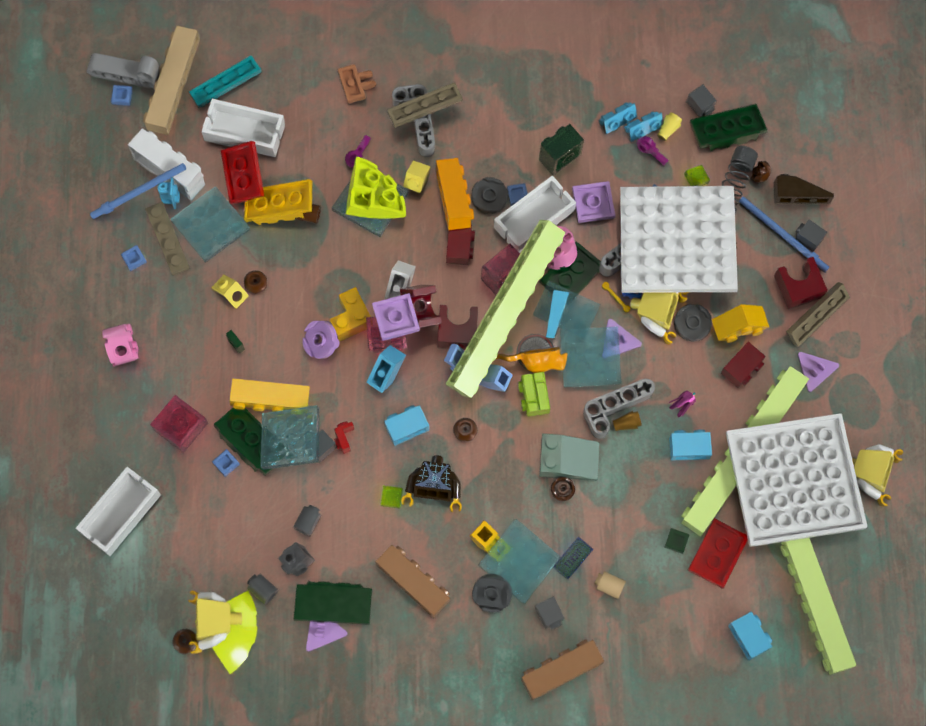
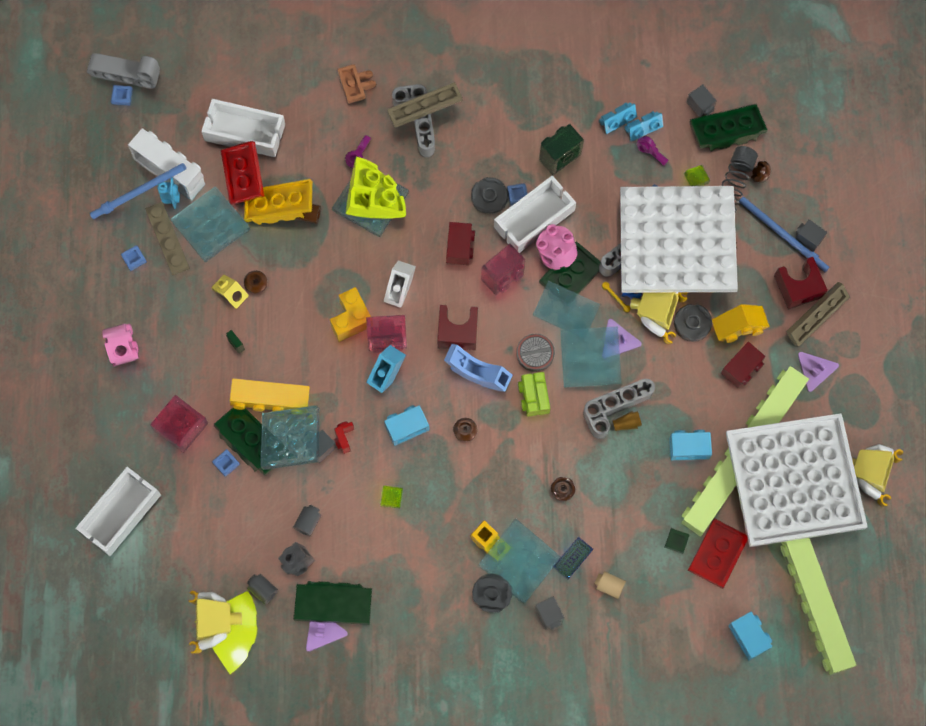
(171, 80): tan brick -> none
(178, 638): reddish brown plate -> none
(225, 81): teal plate -> none
(329, 339): lavender plate -> none
(396, 317): lavender plate -> none
(413, 581): medium nougat brick -> none
(416, 176): light yellow brick -> none
(425, 313): dark red piece -> none
(435, 482): dark brown torso -> none
(453, 194): light orange brick -> none
(505, 308): yellowish green brick -> none
(539, 359): light orange animal -> none
(557, 308): medium azure piece -> none
(562, 670): medium nougat brick -> none
(568, 457): sand green slope -> none
(593, 202): lavender plate -> none
(669, 126): light yellow cone -> none
(686, 399): flat silver piece -> none
(798, 191): dark brown slope -> none

